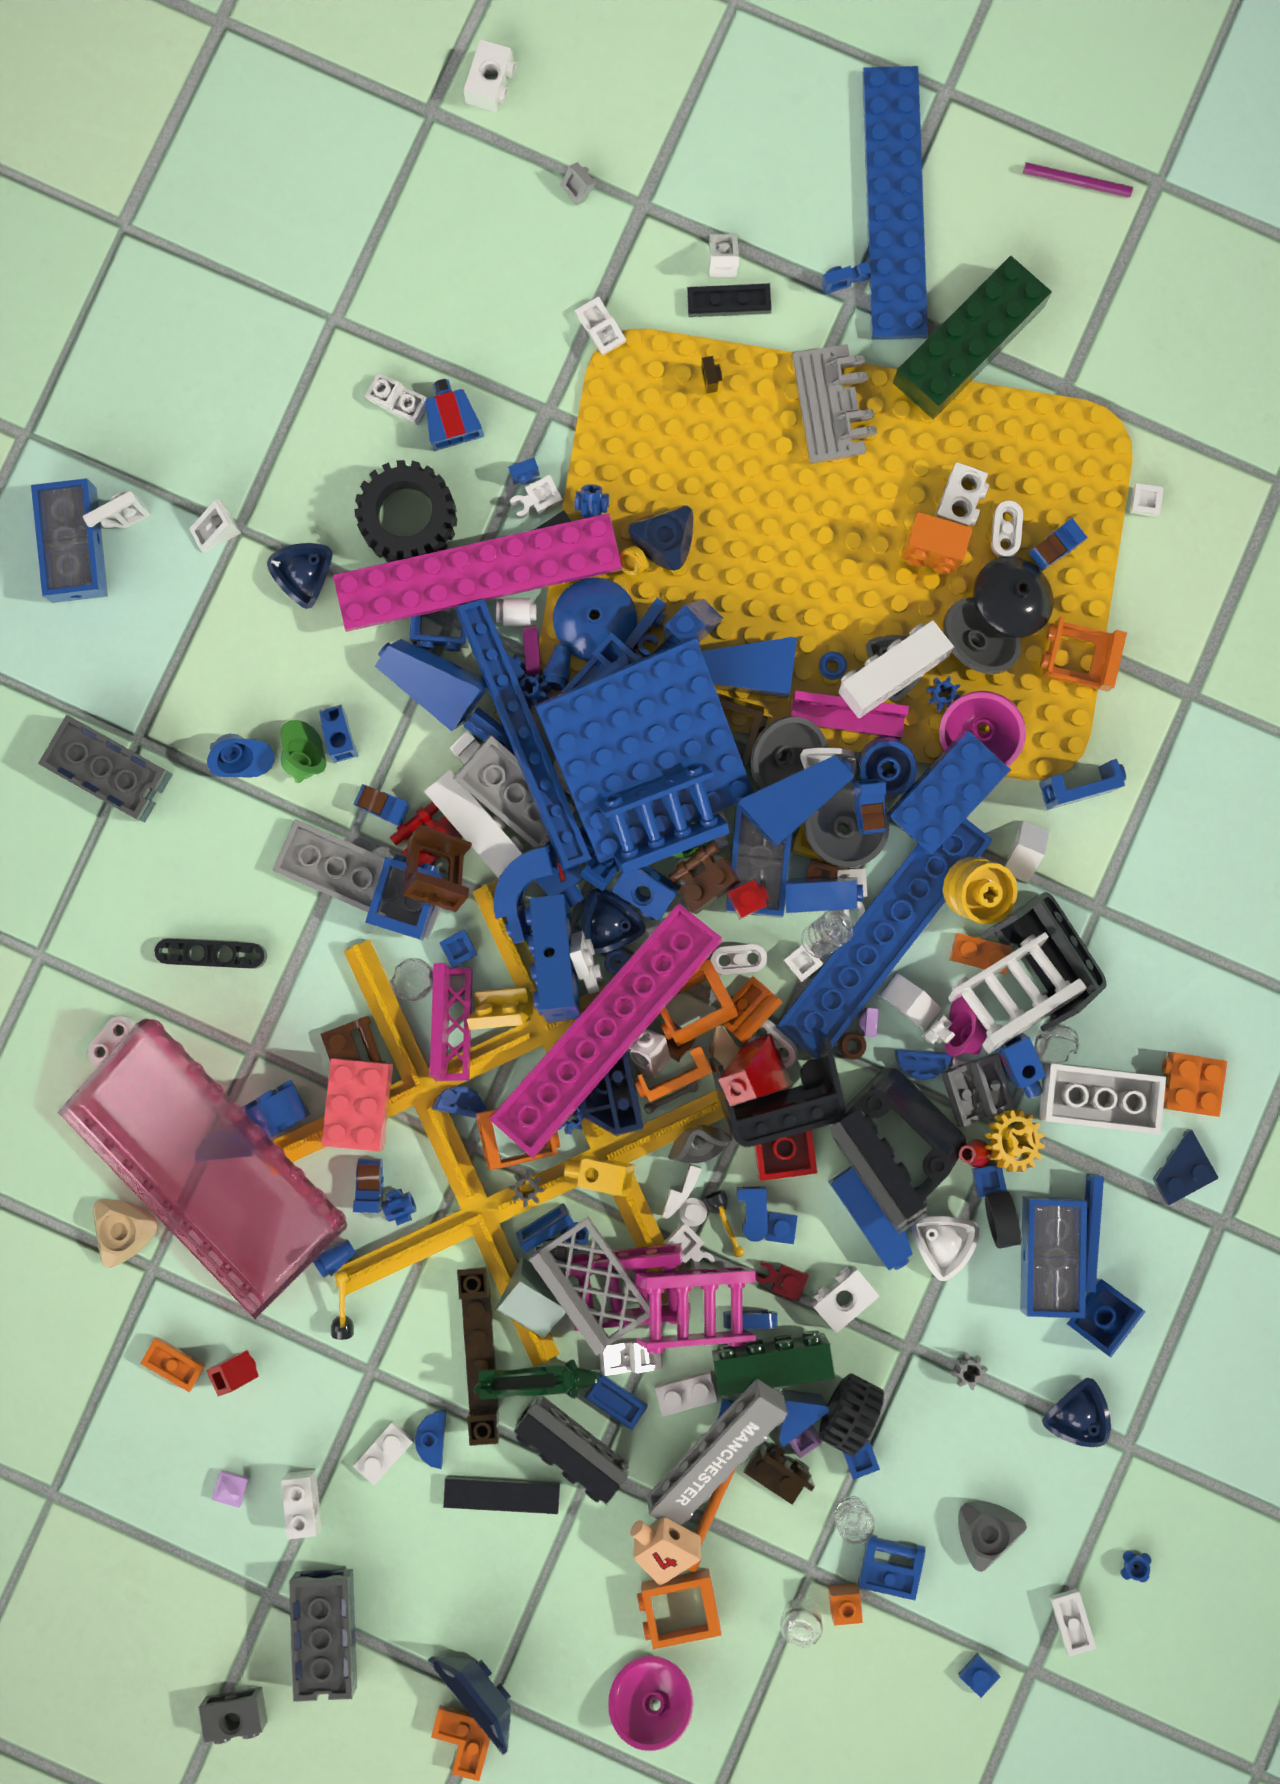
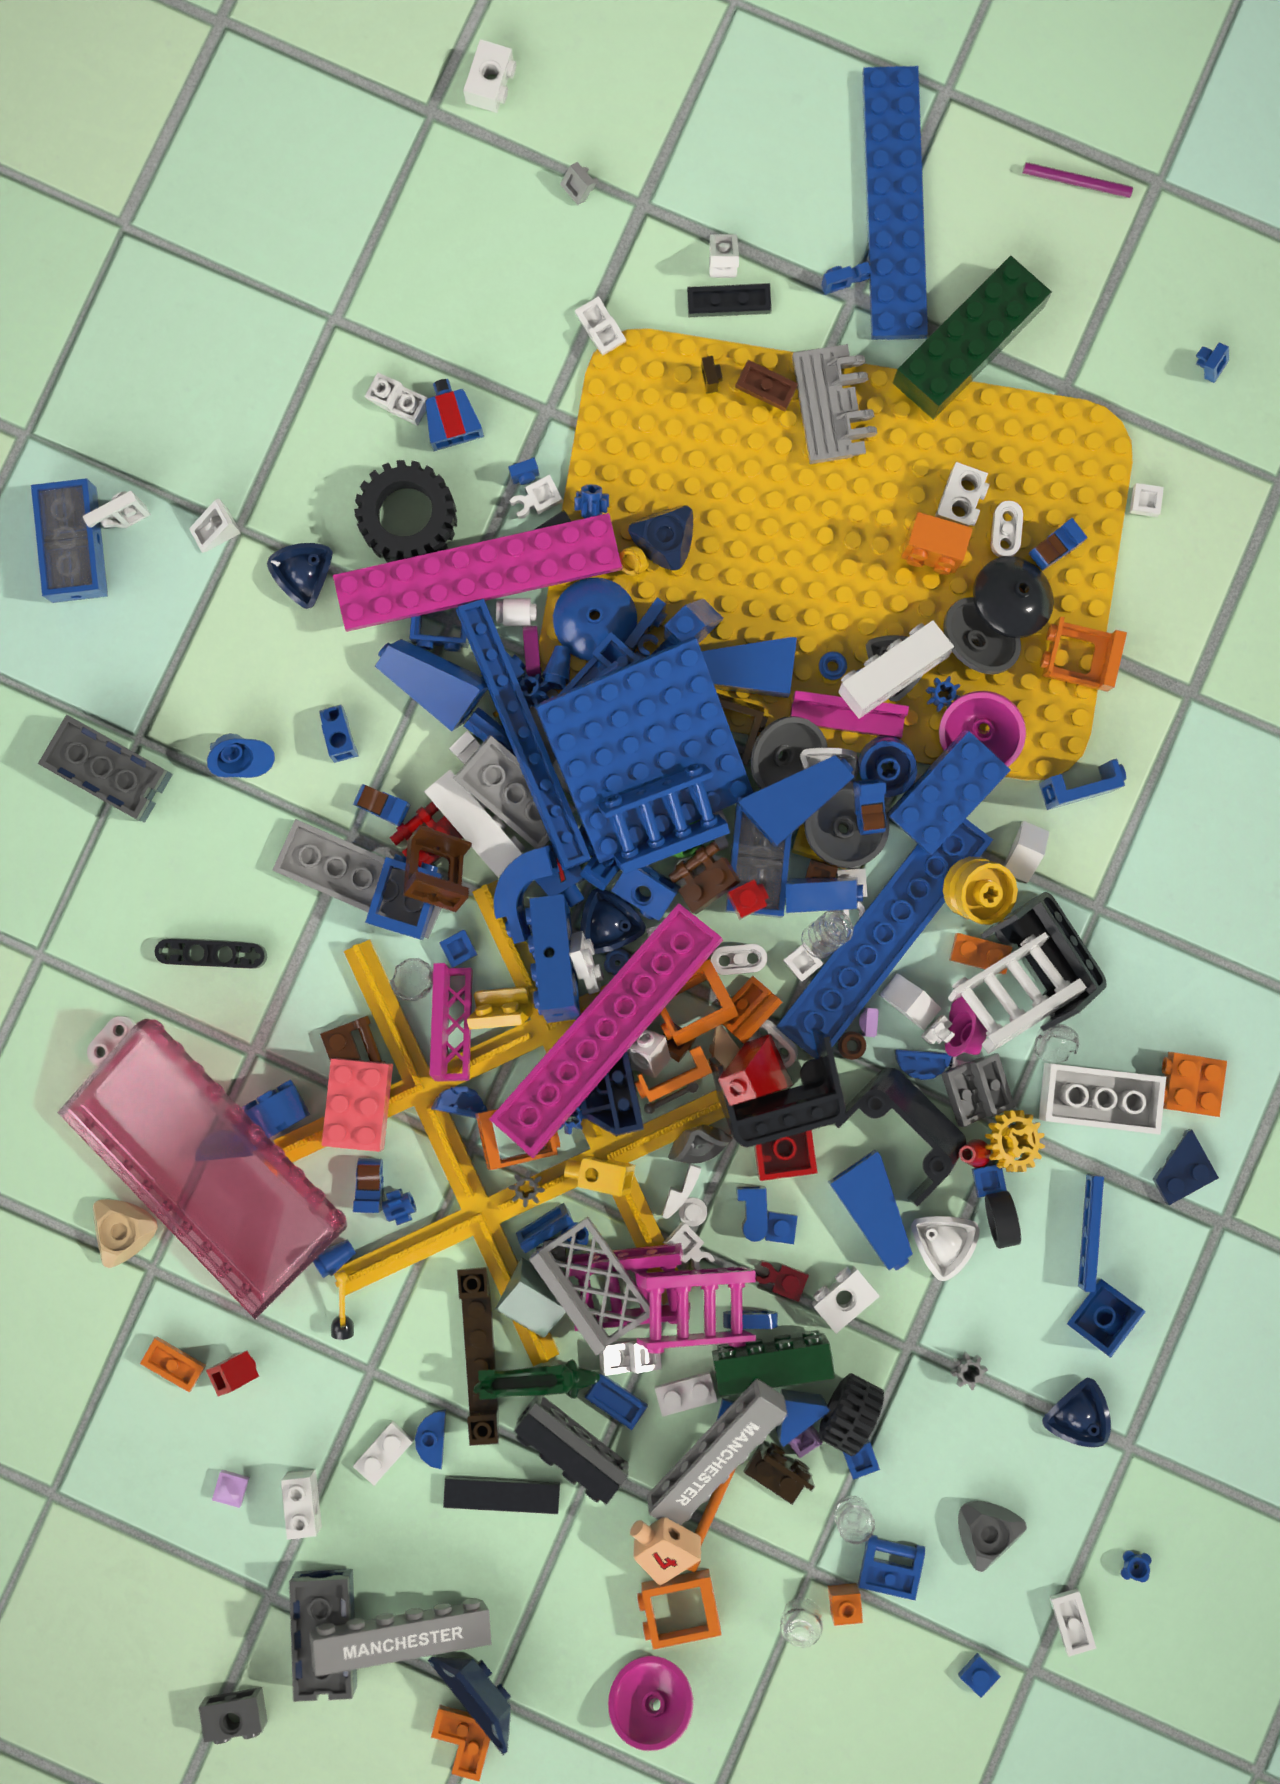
(301, 751): bright green piece -> none
(399, 1636): none -> light grey brick
(717, 1203): hinge -> none
(766, 385): none -> copper plate
(879, 1172): black piece -> none
(1022, 1064): blue torso -> none
(1053, 1257): clear brick -> none
(1213, 361): none -> blue tile

